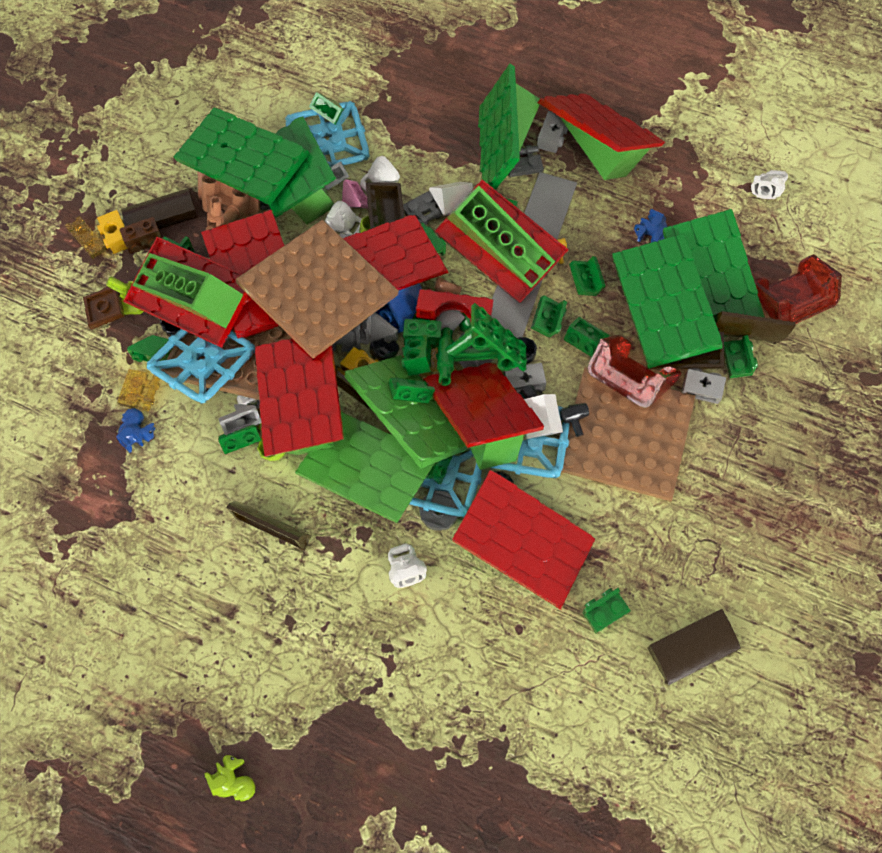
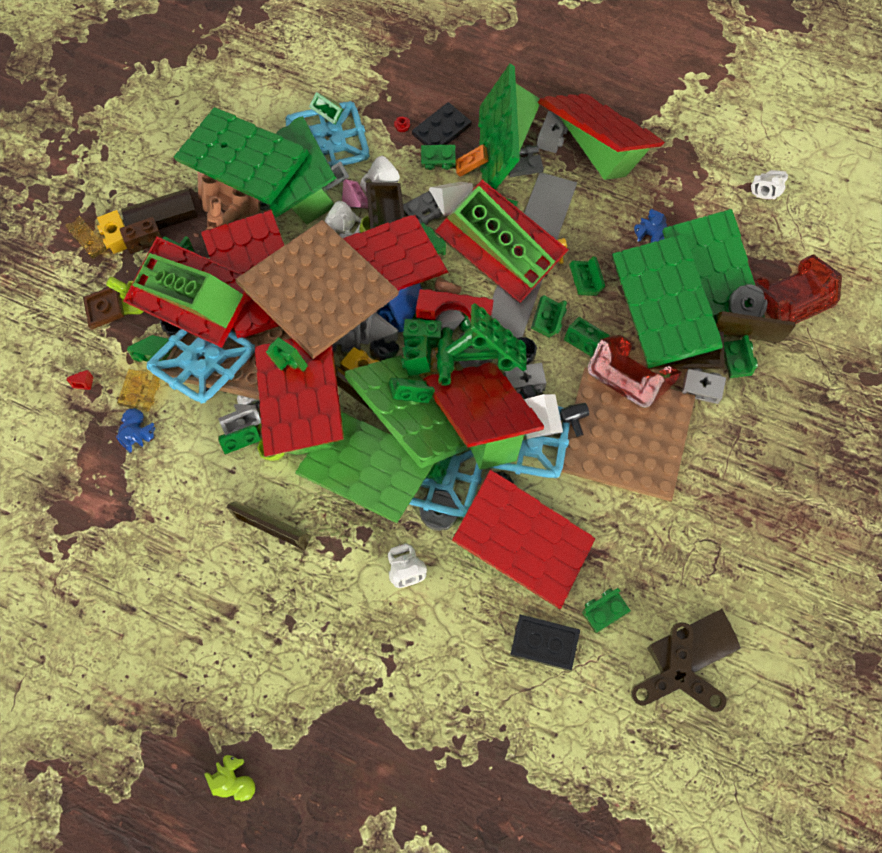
(81, 380): none -> red slope
(283, 353): none -> green bracket
(402, 124): none -> red plate
(438, 156): none -> green bracket
(442, 126): none -> black plate
(471, 160): none -> orange plate
(545, 642): none -> black plate
(665, 683): none -> dark brown piece
(756, 298): none -> dark grey plate

